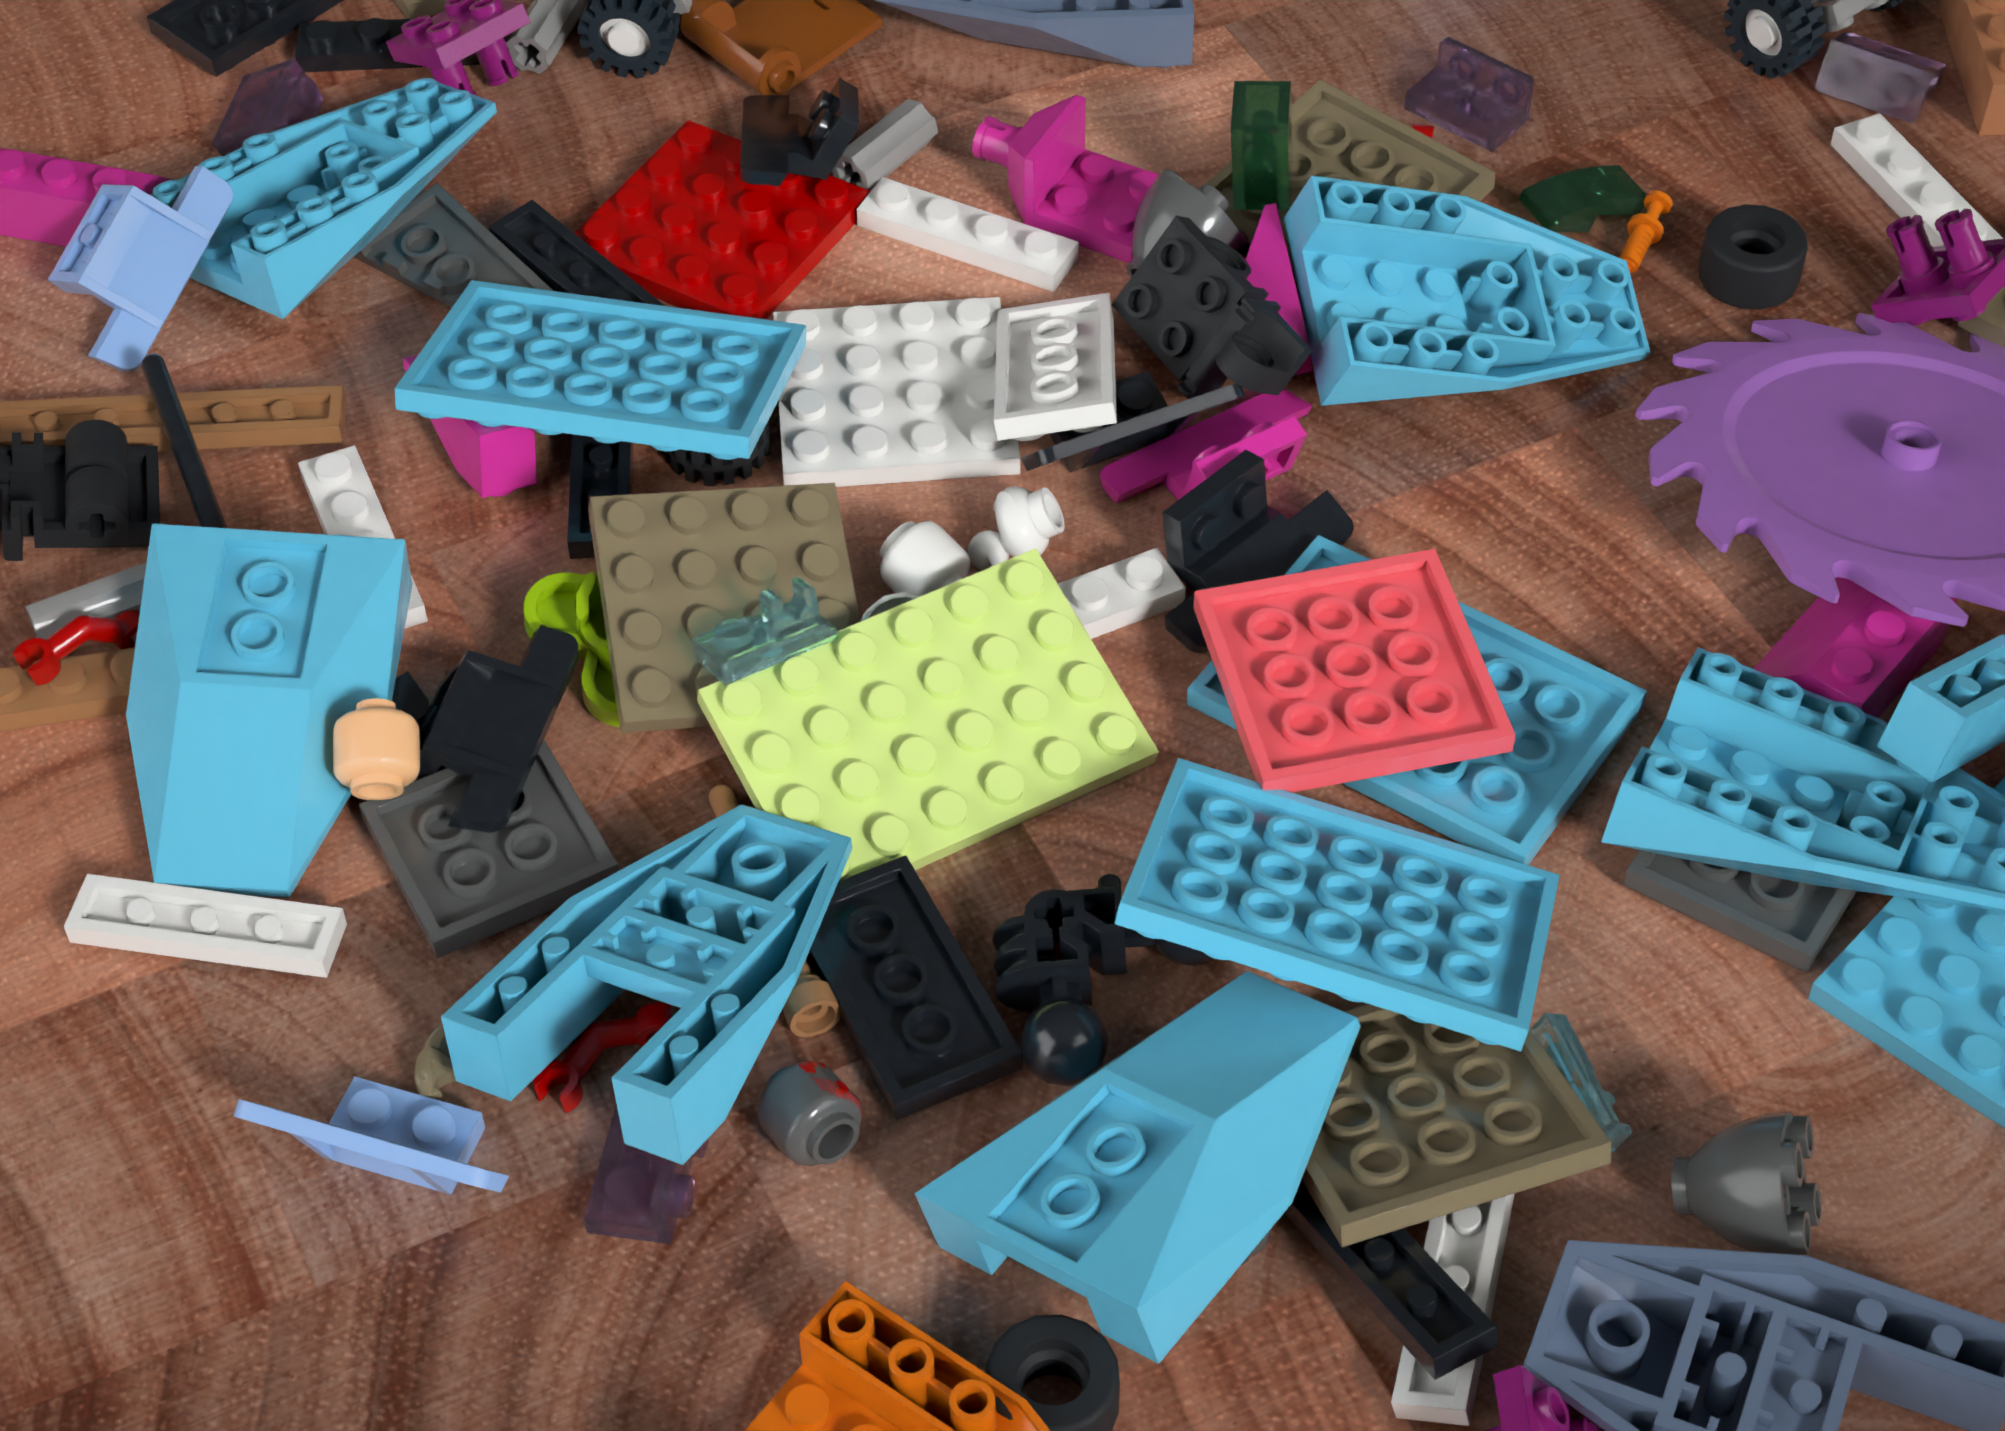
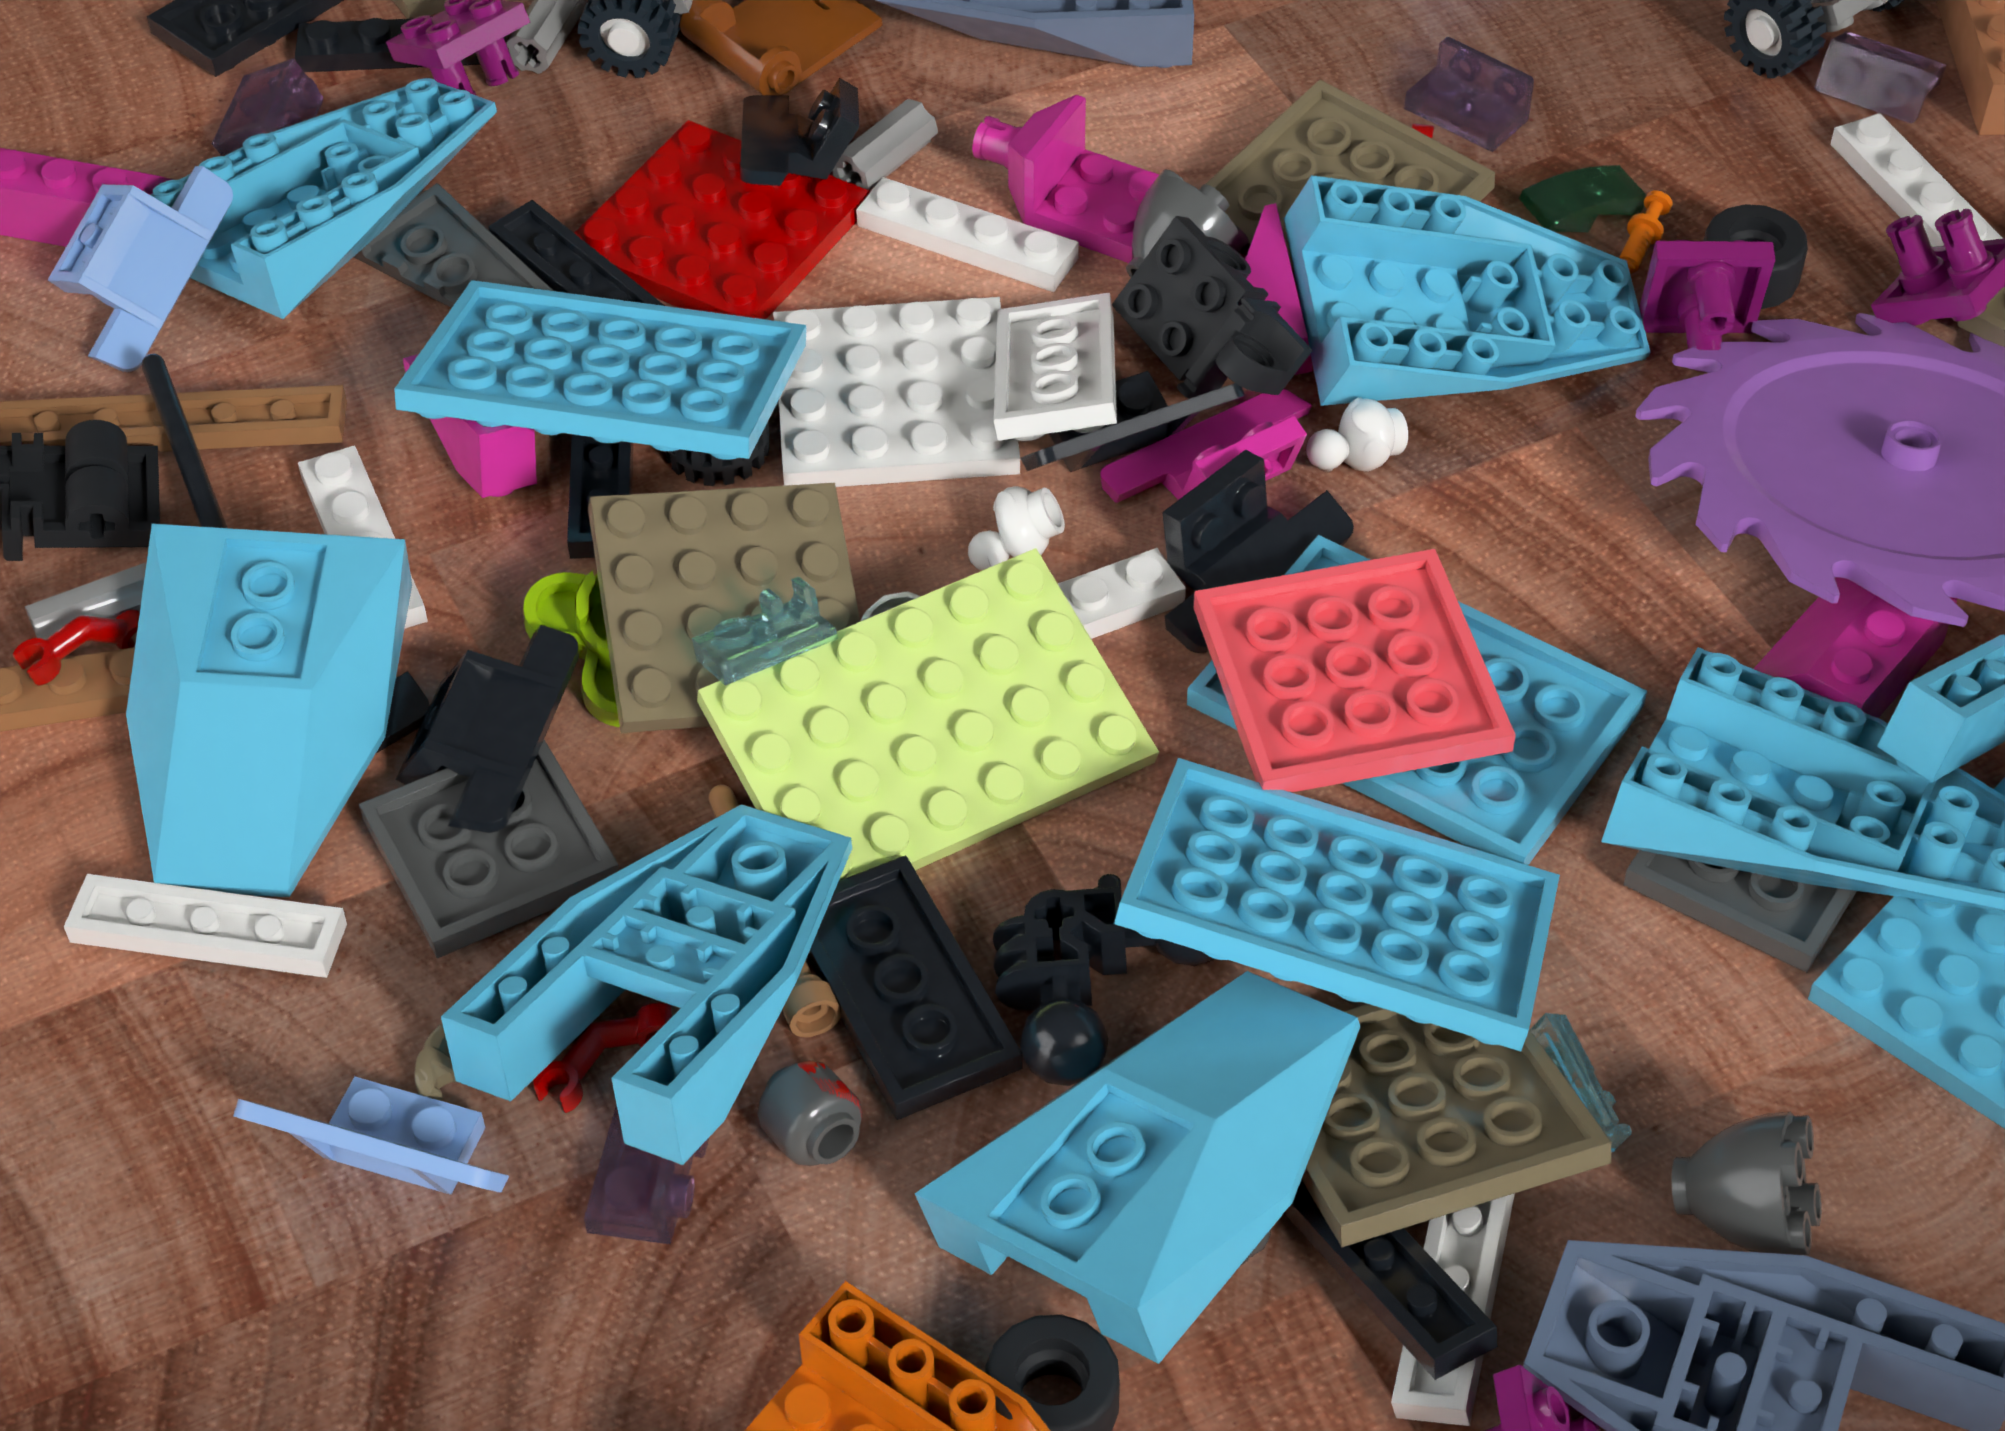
(376, 750): light nougat head -> none
(921, 558): white head -> none
(1261, 144): clear green brick -> none
(1364, 438): none -> white animal
(1706, 289): none -> magenta plate

